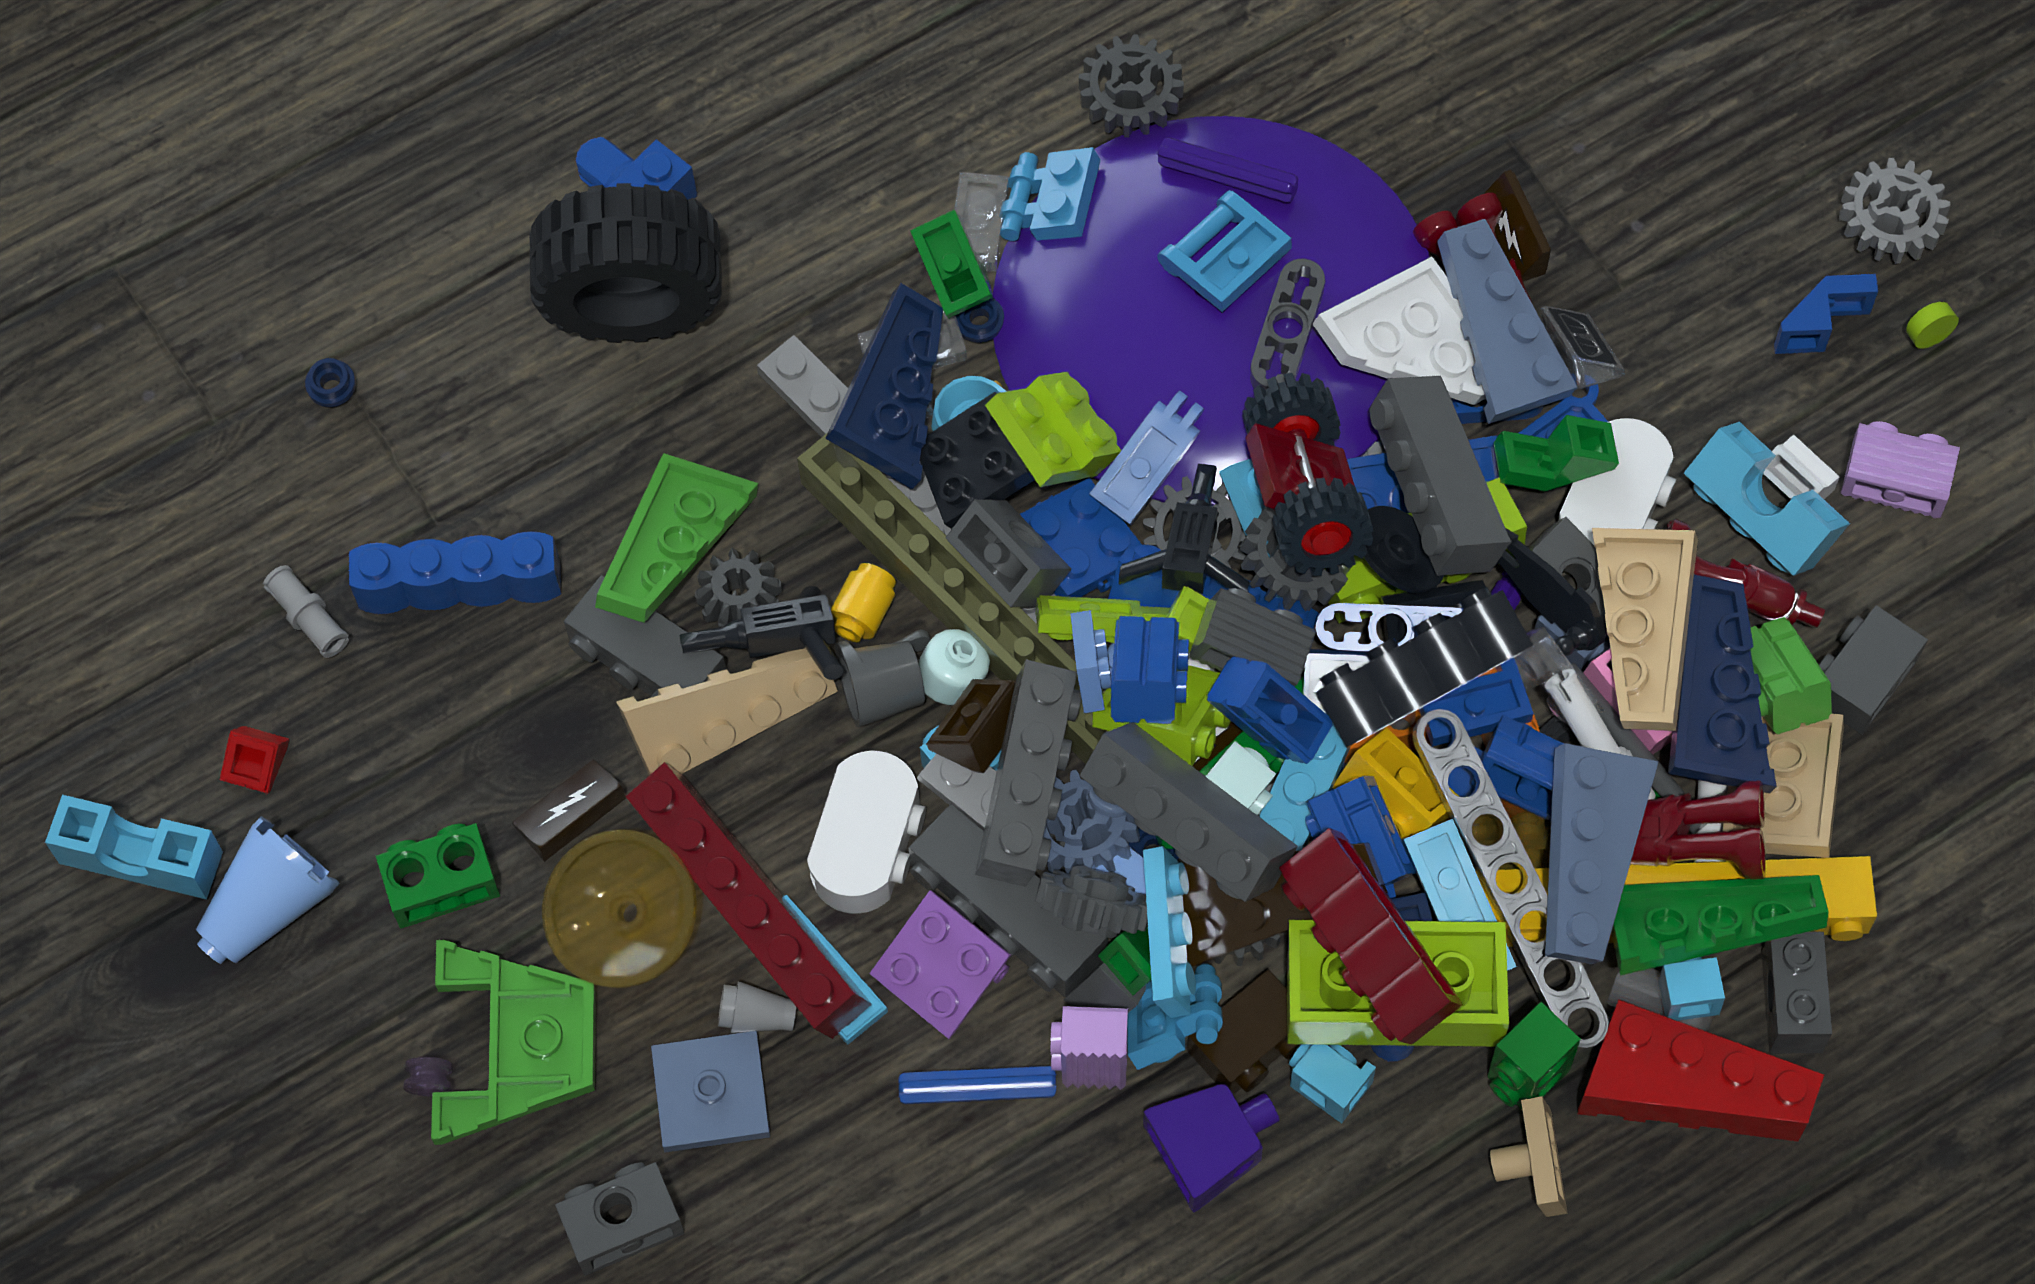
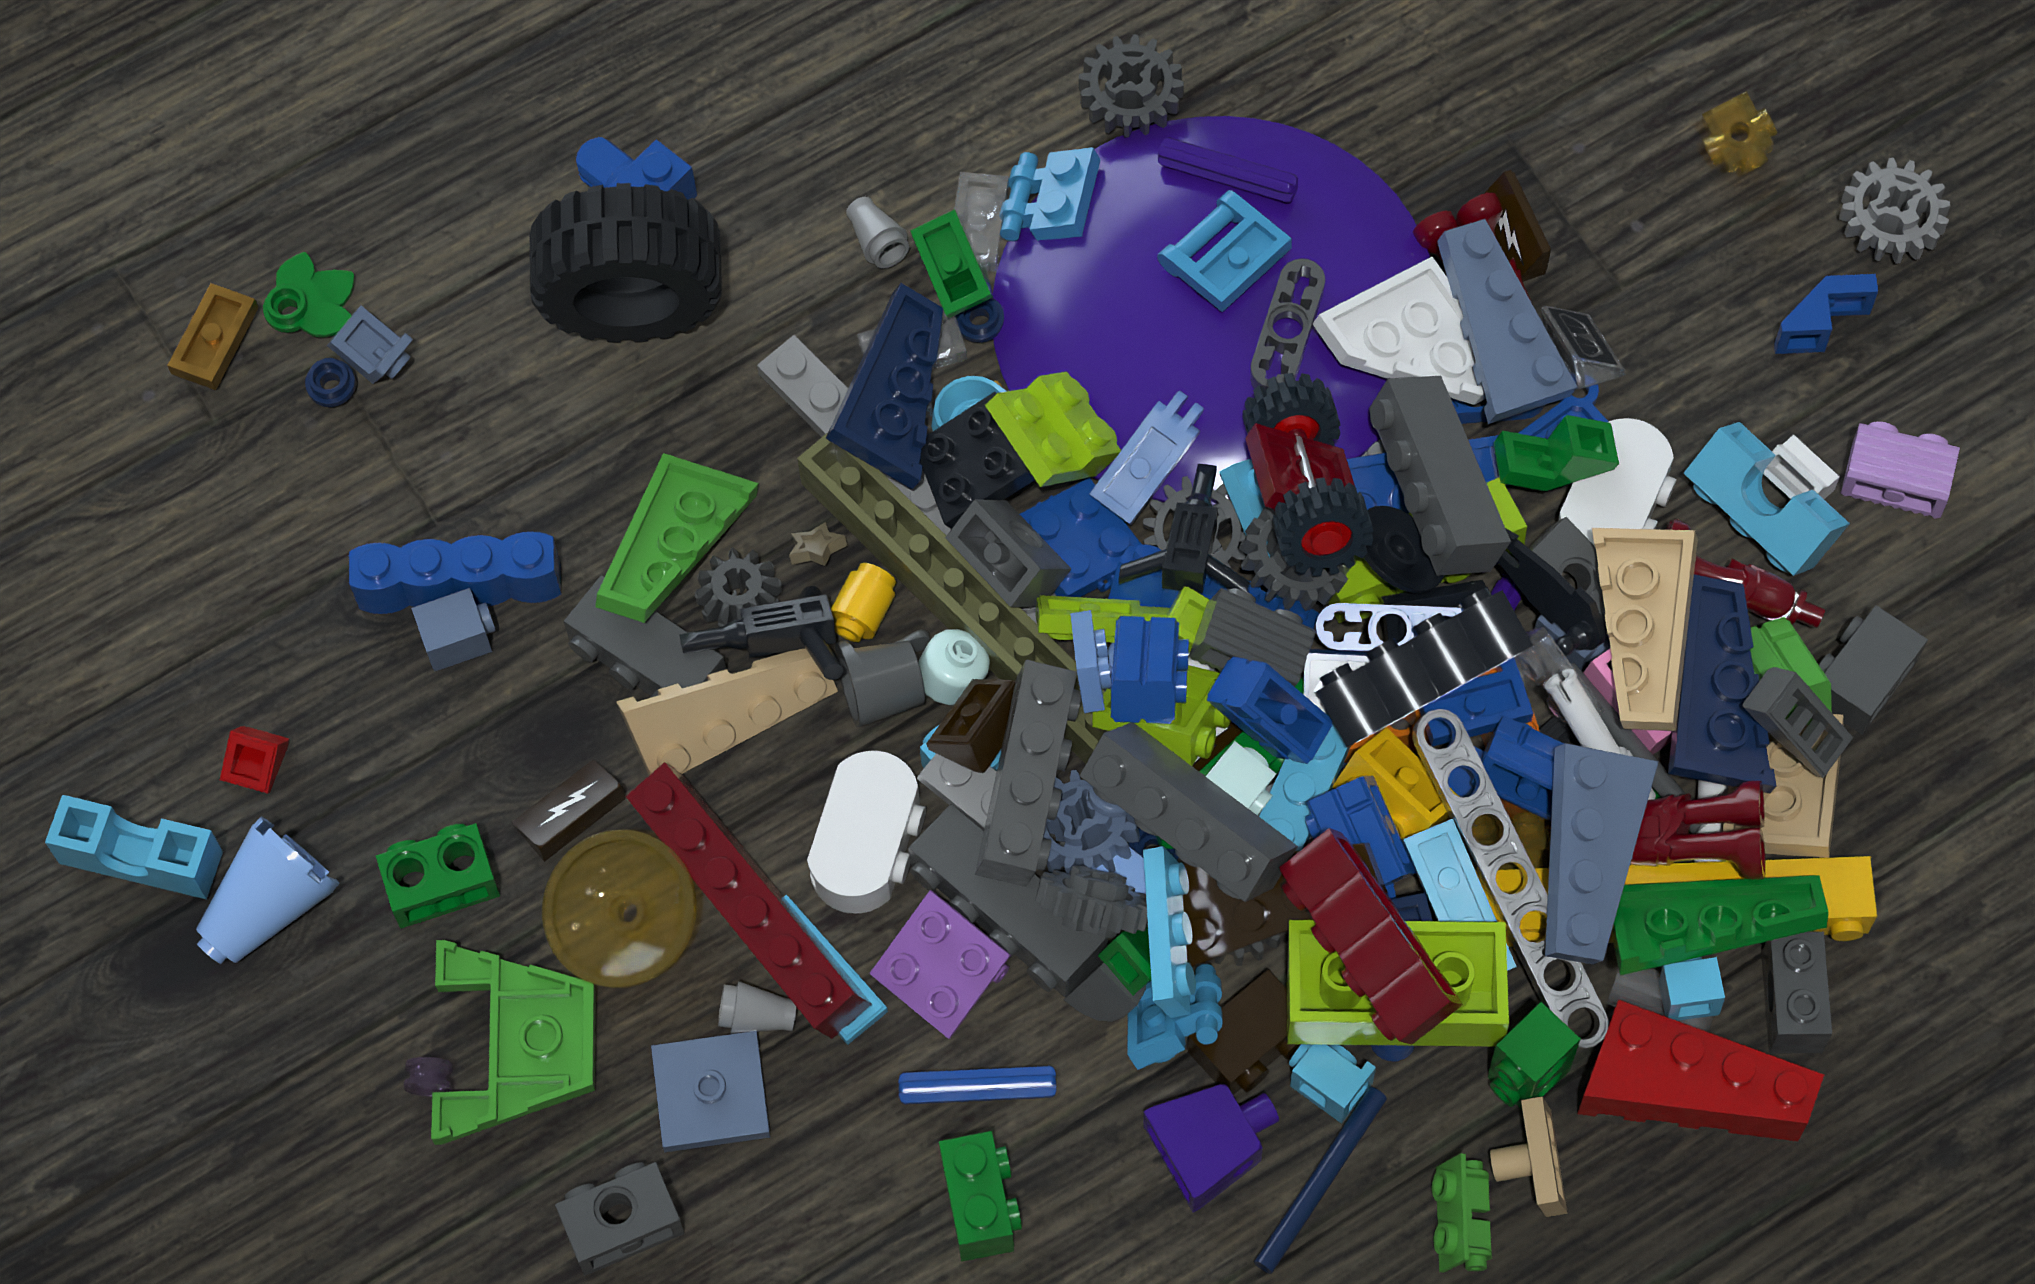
(213, 336): none -> pearl gold plate
(306, 611): light grey pin -> none
(316, 296): none -> green plate
(370, 346): none -> sand blue bracket
(454, 629): none -> sand blue brick
(816, 545): none -> dark tan piece
(878, 234): none -> light grey cone
(977, 1195): none -> green brick
(1091, 1046): lavender brick -> none
(1320, 1180): none -> dark blue bar
(1460, 1190): none -> bright green hinge
(1734, 117): none -> clear yellow brick
(1773, 701): none -> dark grey slope
(1932, 324): lime tile -> none

